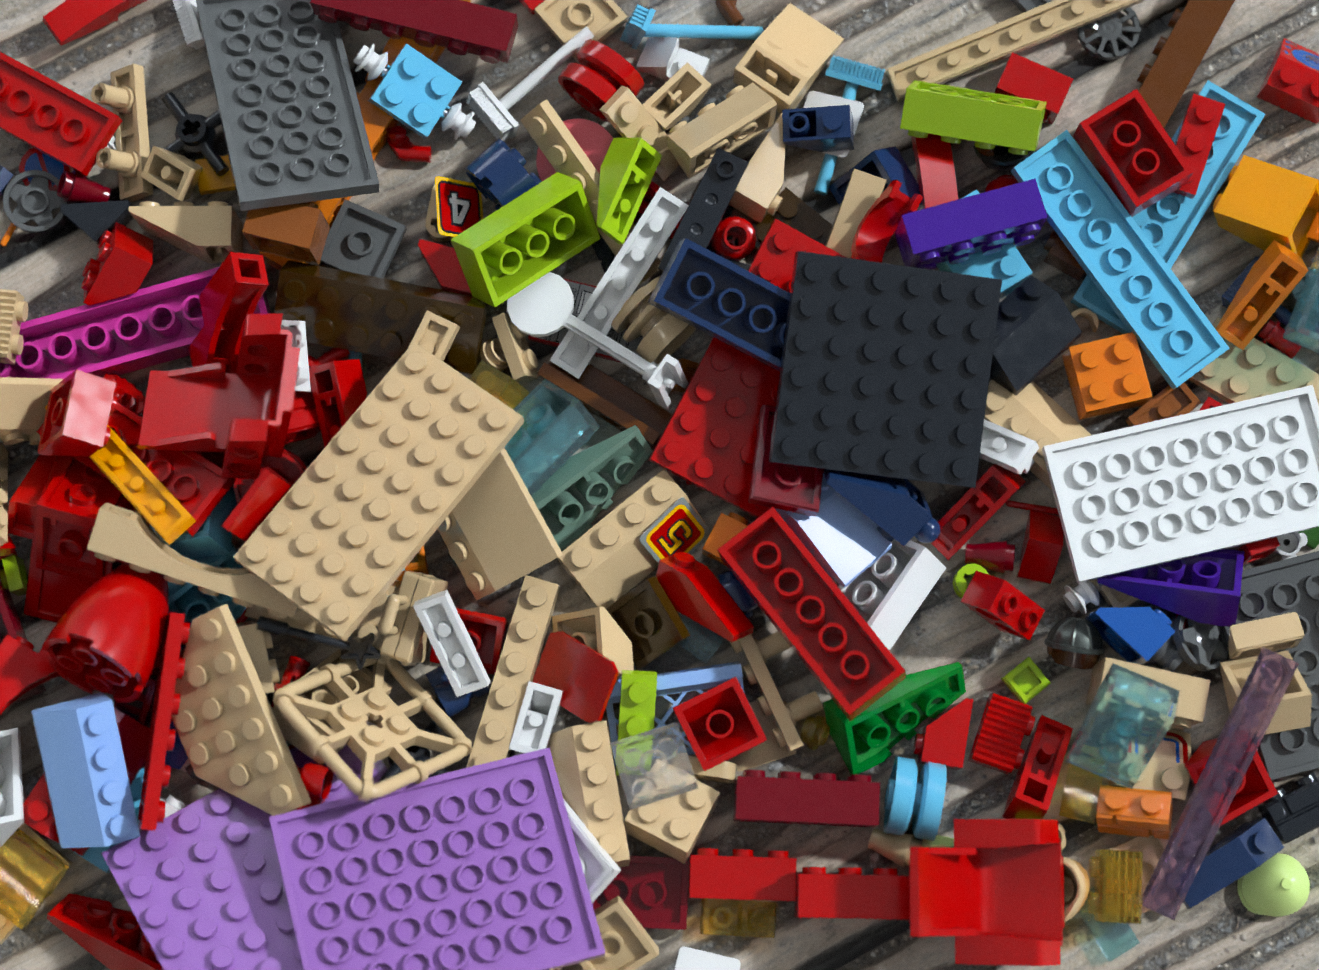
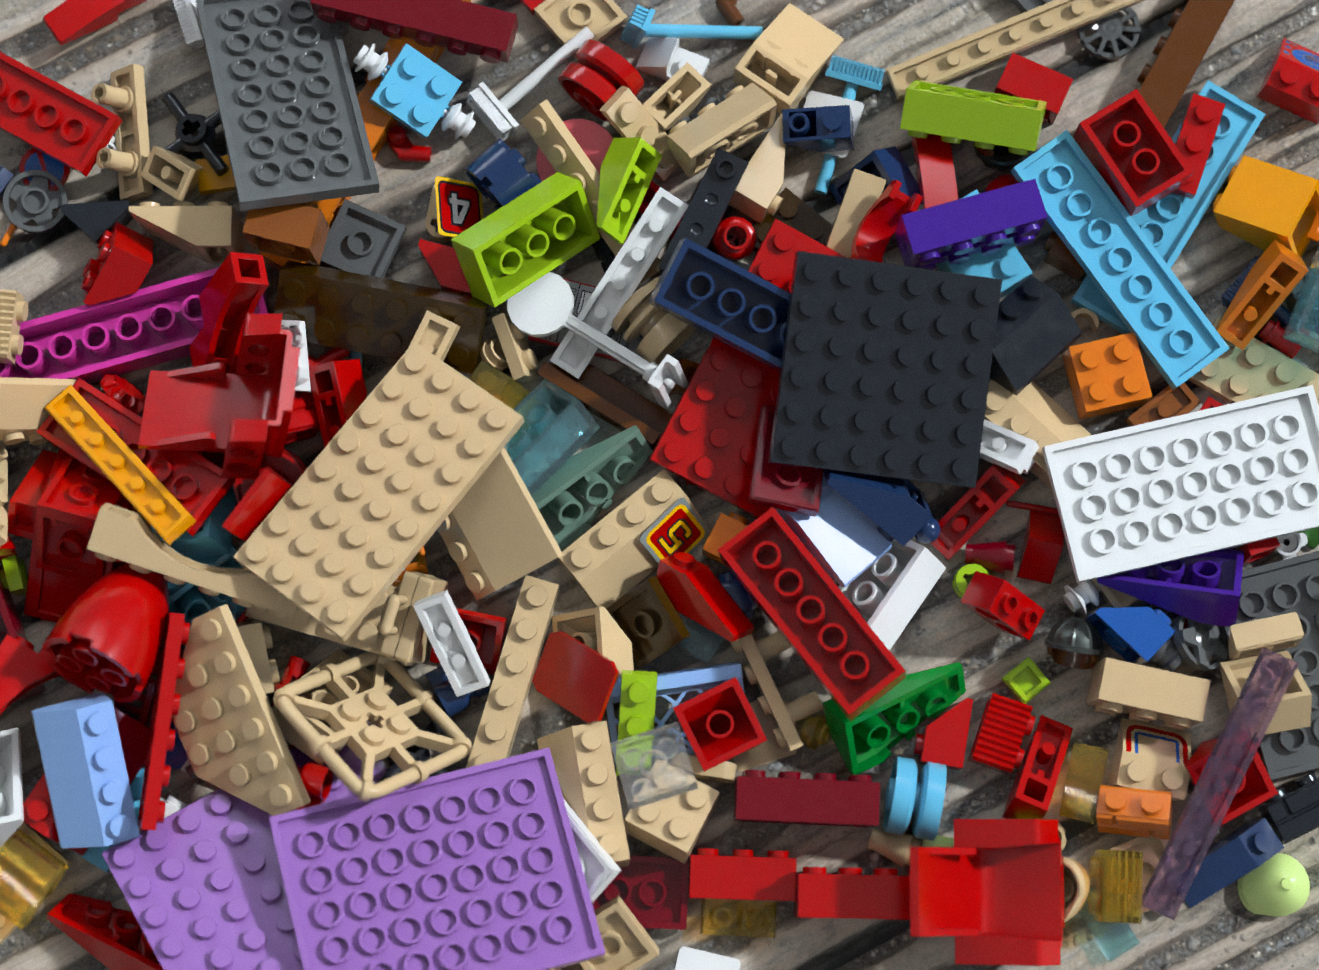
(78, 416): slope -> none
(80, 189): dark red cone -> none
(354, 649): black piece -> none
(536, 718): white slope -> none
(1124, 726): clear light blue slope -> none

